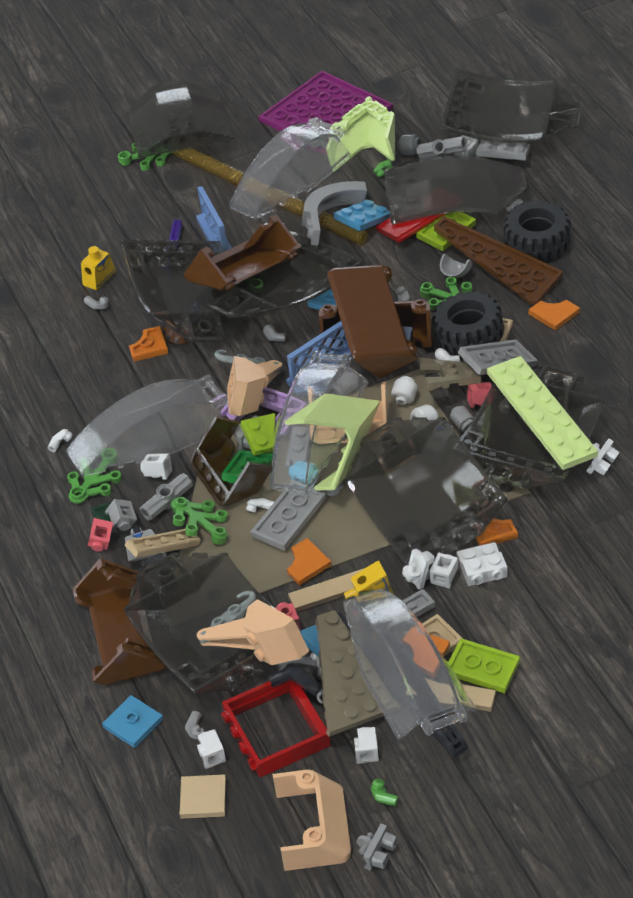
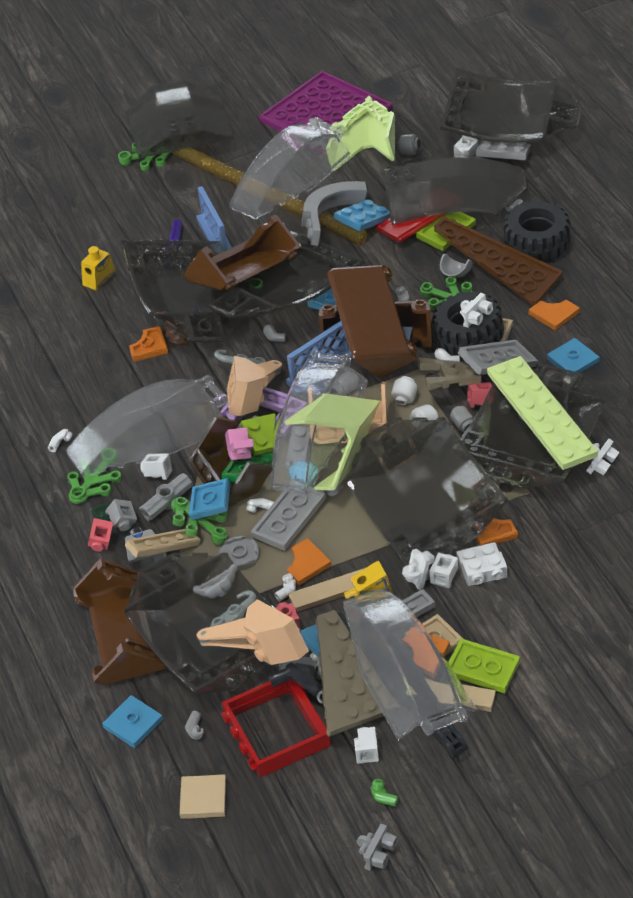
(95, 305): light grey arm -> none
(209, 499): none -> dark azure plate
(210, 749): white brick -> none
(218, 585): none -> light grey piece
(238, 443): none -> bright pink brick
(241, 551): none -> light grey tile
(288, 586): none -> white arm
(321, 844): light nougat windscreen -> none
(379, 169): bright green arm -> none
(450, 146): light grey piece -> none
(473, 310): none -> white hips
(573, 356): none -> dark azure plate

